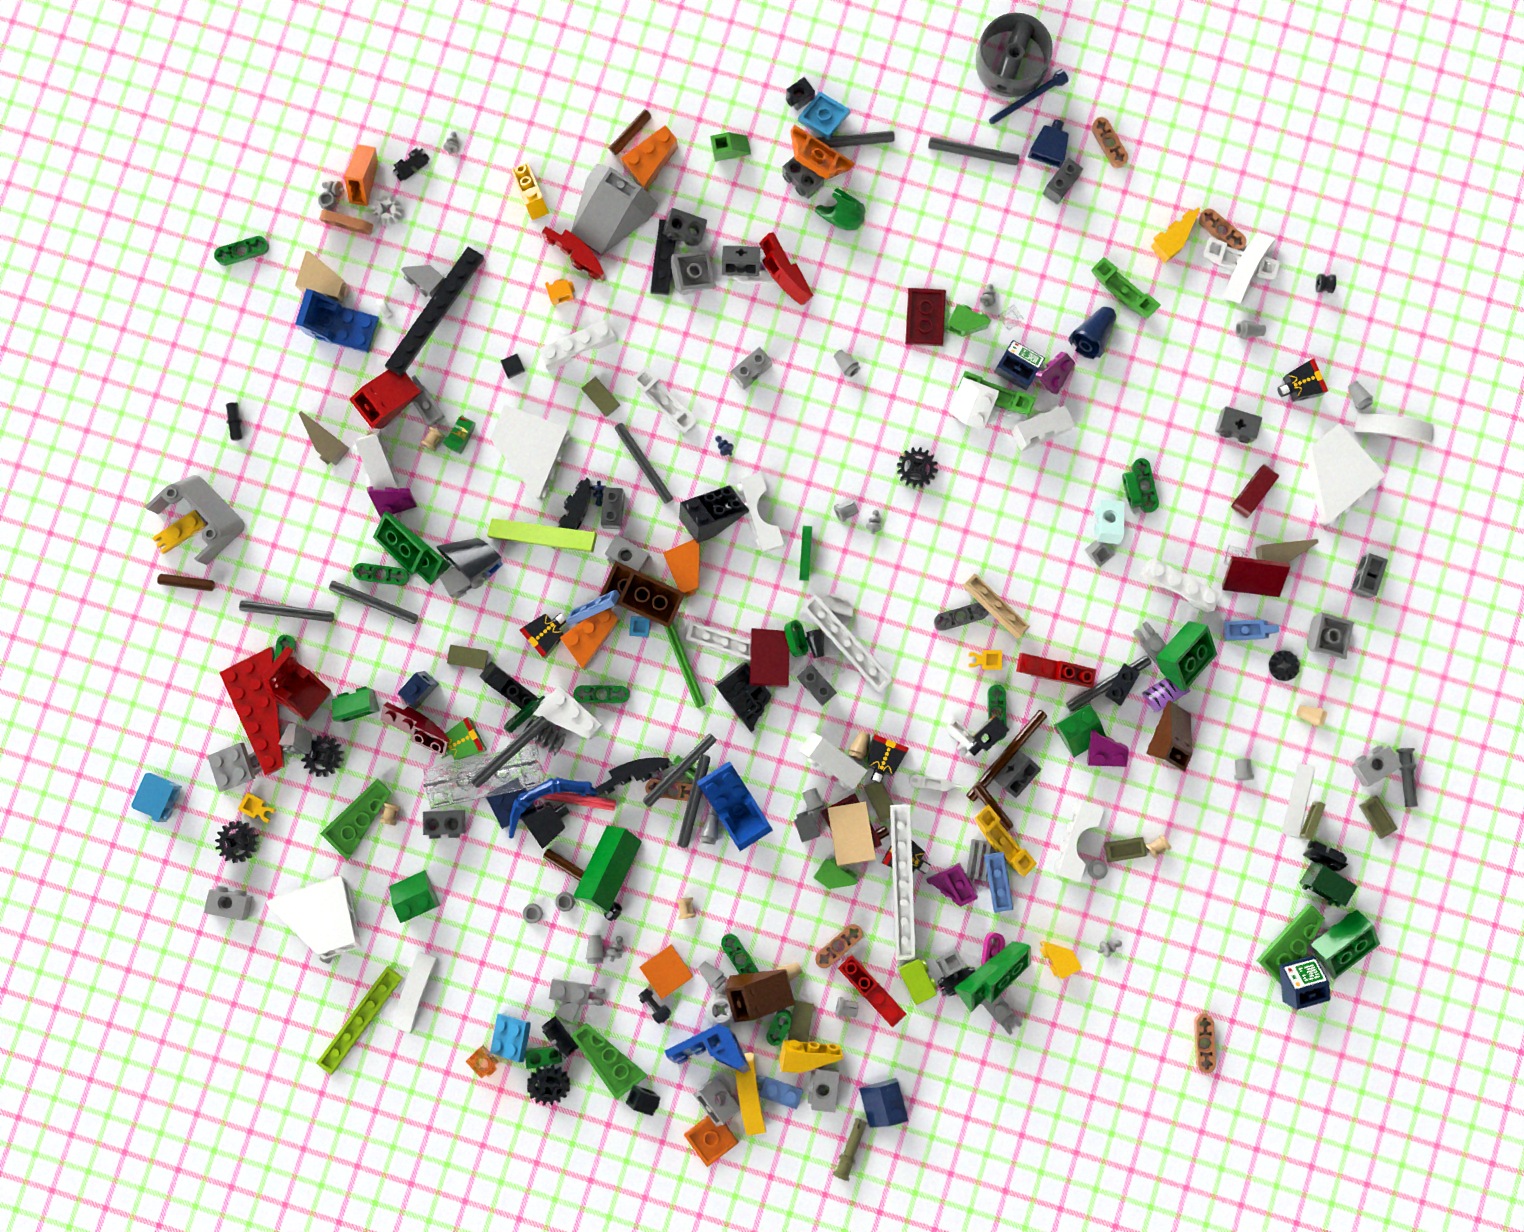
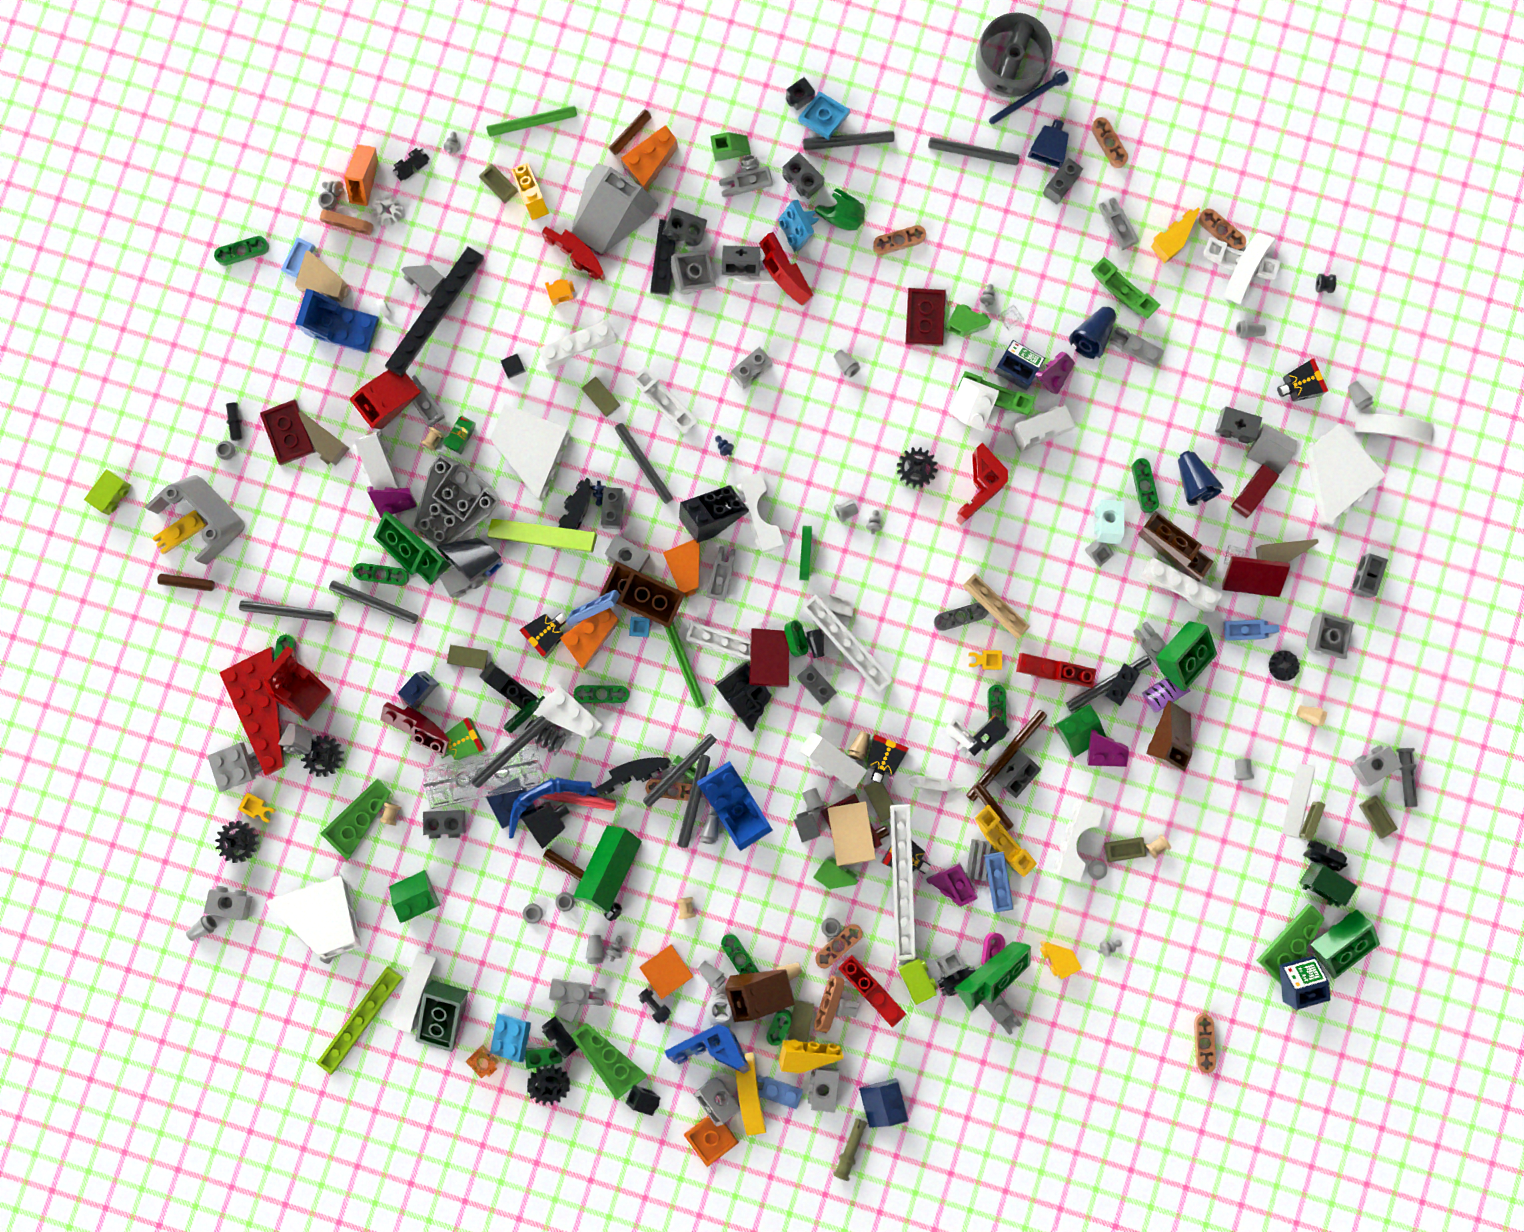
(107, 492): none -> lime hinge
(156, 797): dark azure bracket -> none
(202, 927): none -> light grey cone
(225, 450): none -> light grey plate
(287, 432): none -> dark red tile
(295, 257): none -> light blue tile
(354, 705): green slope -> none
(441, 1015): none -> dark green slope
(453, 501): none -> light grey wedge
(498, 183): none -> olive tile
(531, 121): none -> bright green axle
(720, 576): none -> light grey hinge
(747, 181): none -> light grey hinge
(750, 162): none -> light grey plate
(797, 224): none -> dark azure plate
(817, 155): orange wing -> none
(829, 1004): none -> nougat beam
(830, 927): none -> light grey plate
(895, 247): none -> nougat beam
(985, 468): none -> red bracket
(1119, 225): none -> light grey hinge
(1131, 489): green beam -> none
(1138, 347): none -> light grey hinge
(1176, 546): none -> reddish brown slope
(1197, 479): none -> dark blue cone
(1272, 449): none -> light grey slope

